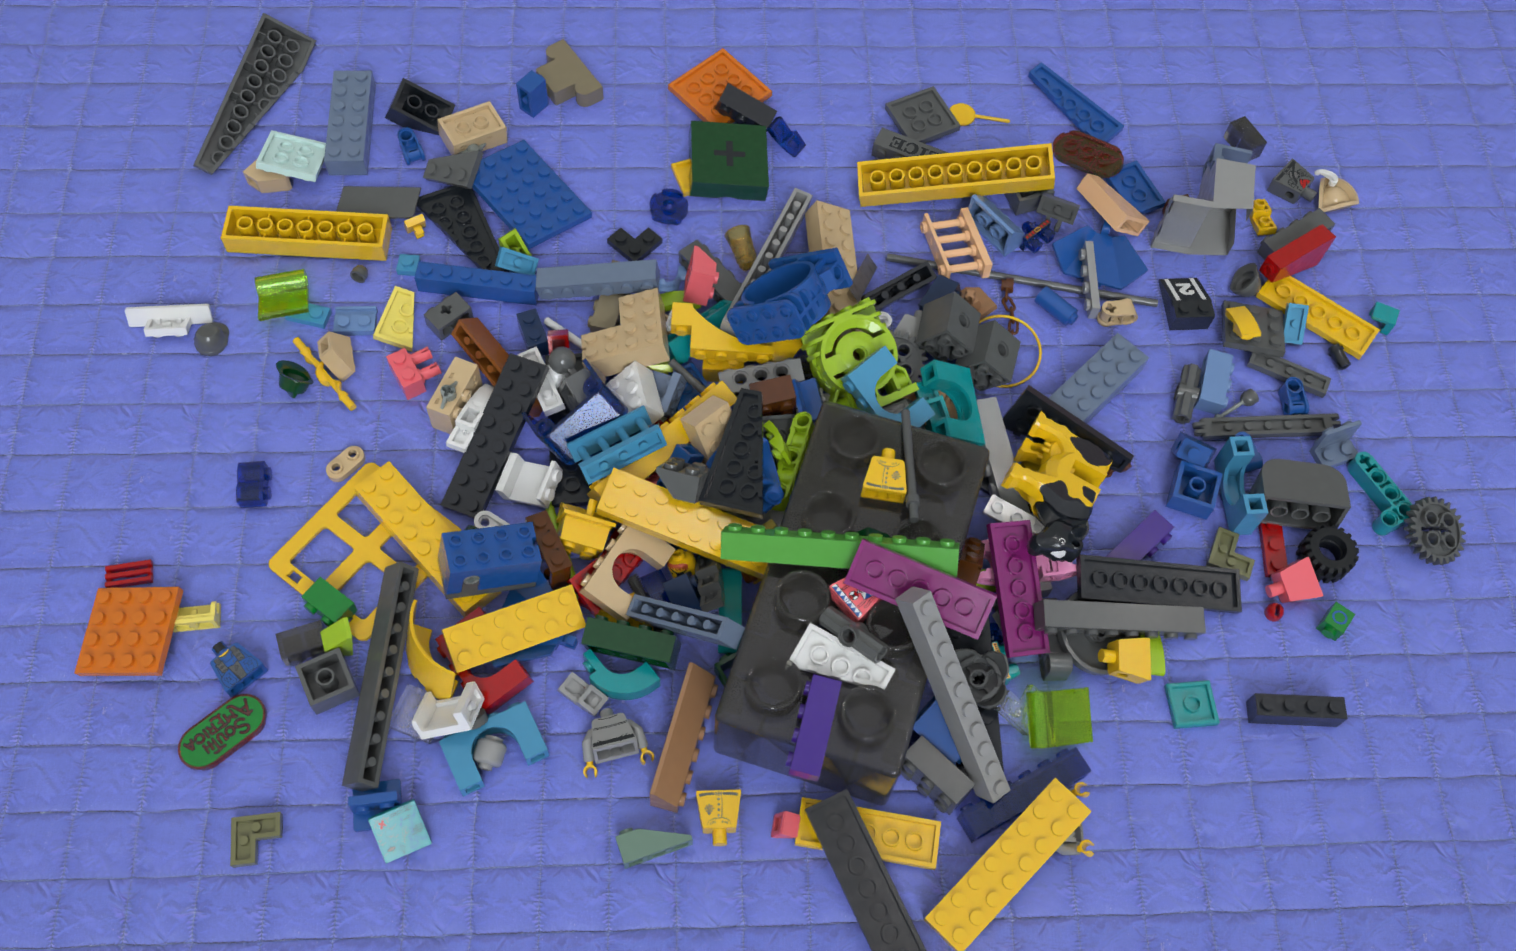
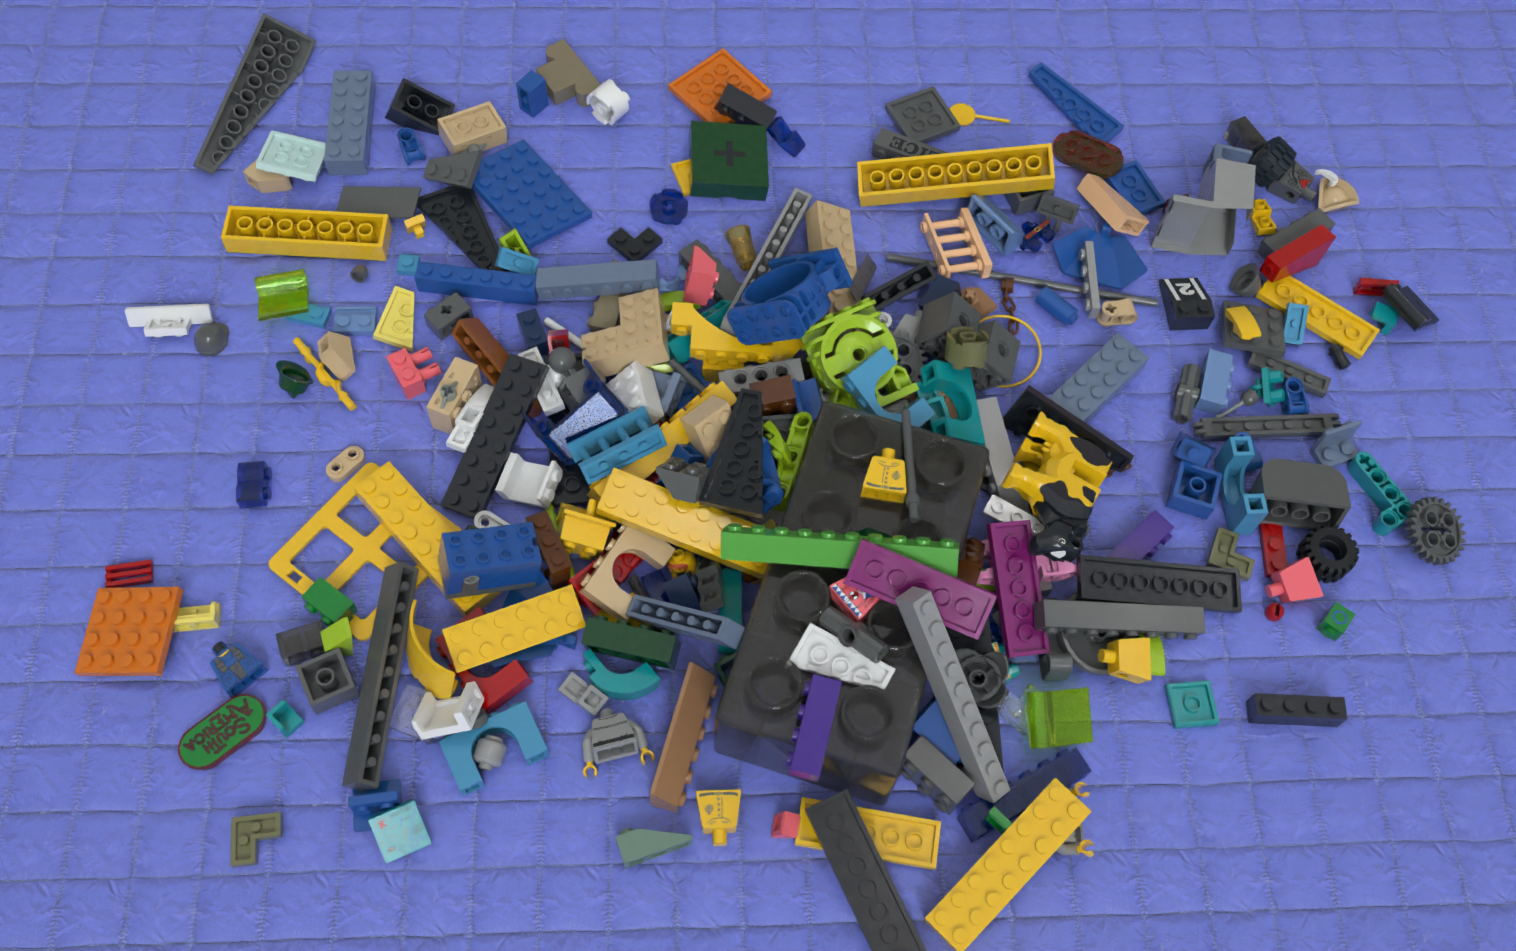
(285, 718): none -> teal panel
(608, 102): none -> white brick
(966, 347): none -> olive brick
(998, 820): none -> green tile
(1265, 387): none -> teal hips
(1272, 161): none -> black wheel
(1372, 286): none -> red tile
(1409, 306): none -> black door

